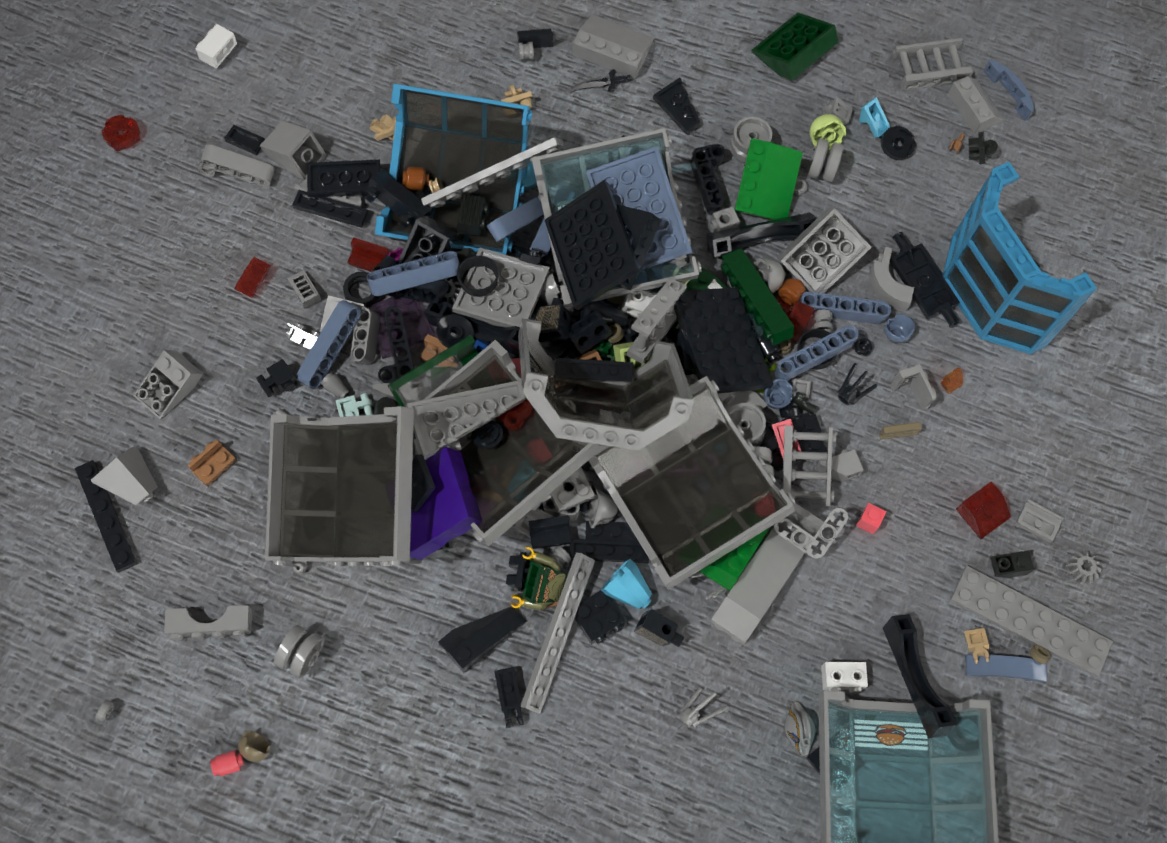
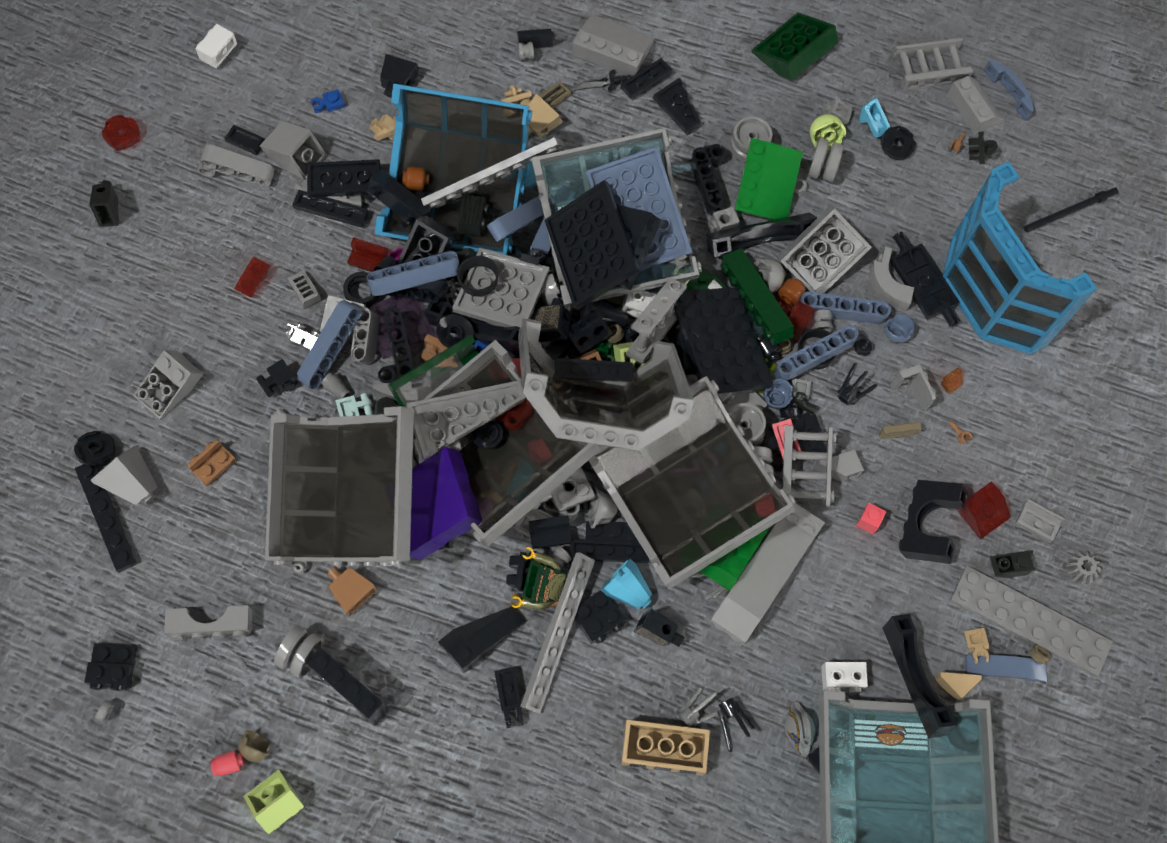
(96, 457): none -> black tile
(101, 196): none -> pearl dark grey torso
(111, 666): none -> black plate
(273, 802): none -> yellowish green slope
(330, 100): none -> blue plate
(348, 686): none -> black arch
(350, 589): none -> medium nougat torso
(397, 71): none -> black torso
(421, 483): black plate -> none
(435, 185): tan bush -> none
(543, 117): none -> tan torso
(558, 97): none -> dark tan tile
(646, 78): none -> black plate
(665, 747): none -> tan brick
(731, 708): none -> black plant
(811, 539): light grey beam -> none
(926, 498): none -> black arch
(957, 684): none -> tan slope
(961, 434): none -> medium nougat hand
(1099, 197): none -> black bar

